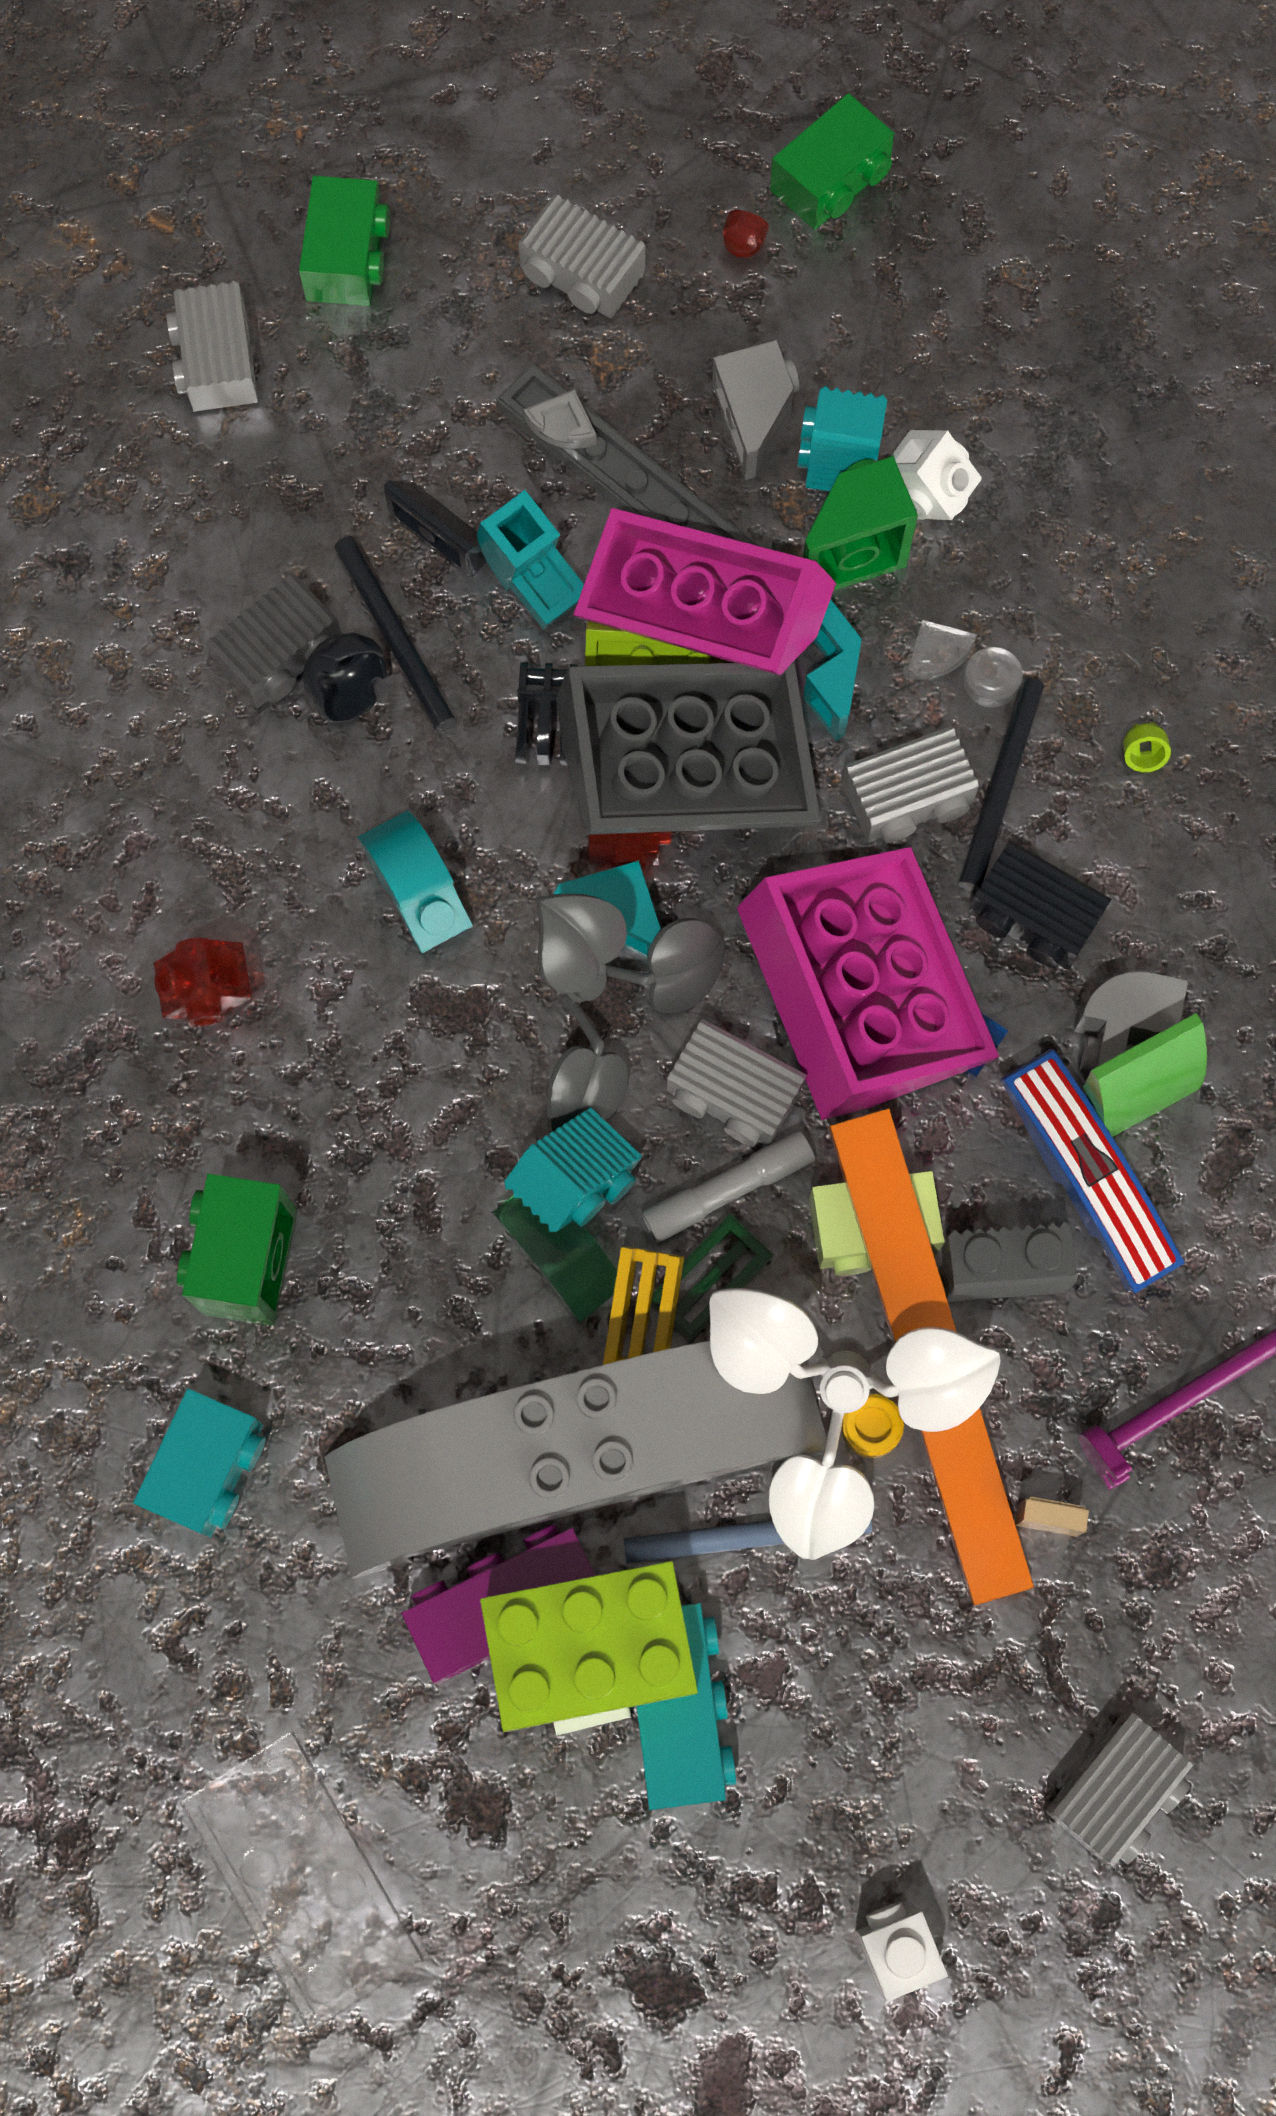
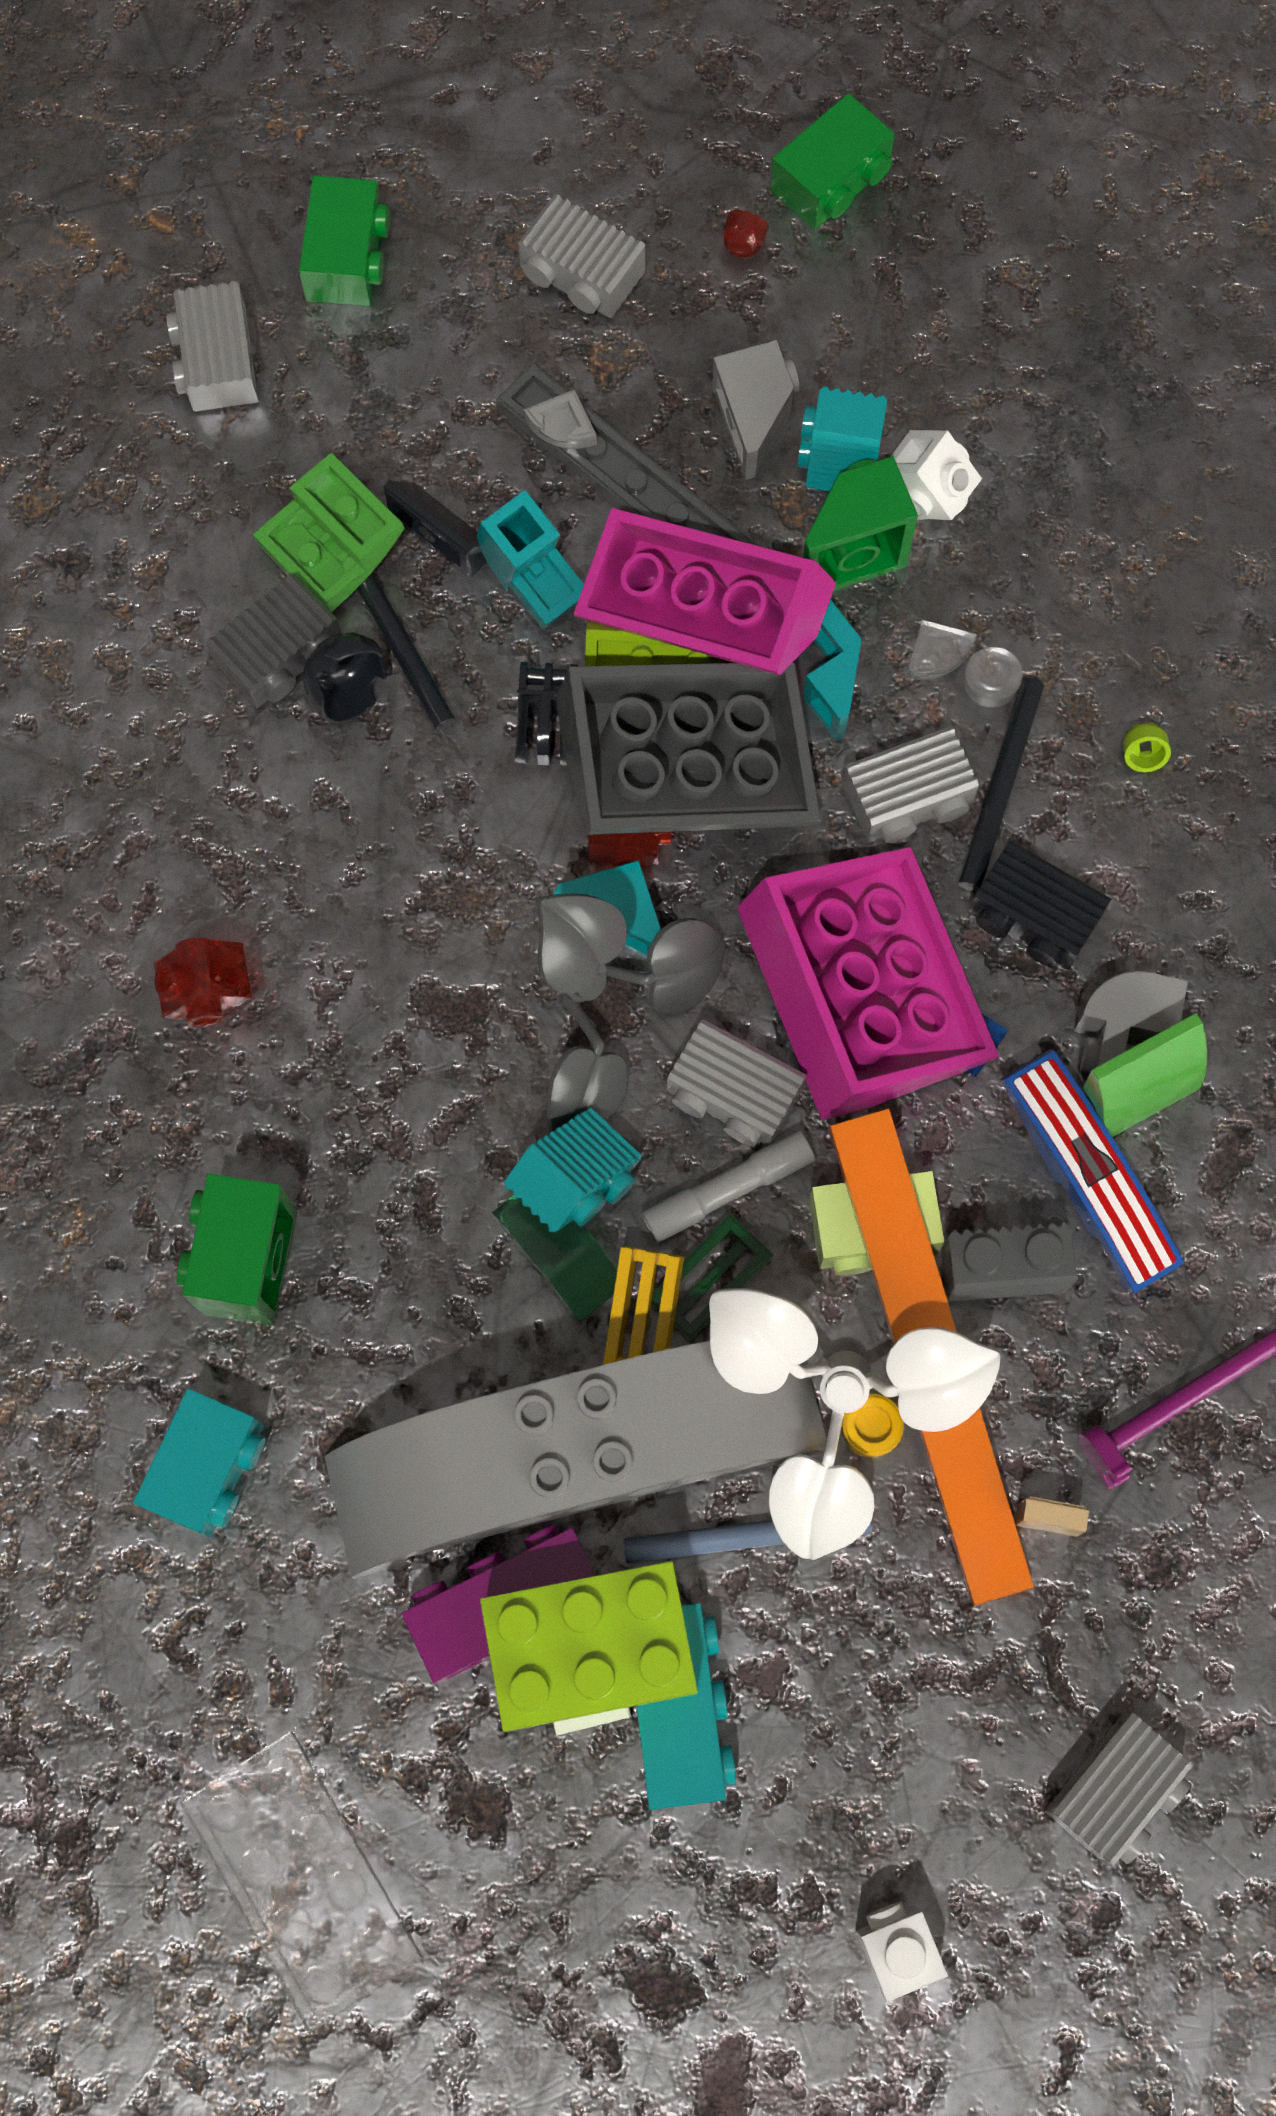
(330, 532): none -> bright green slope
(415, 880): teal brick -> none

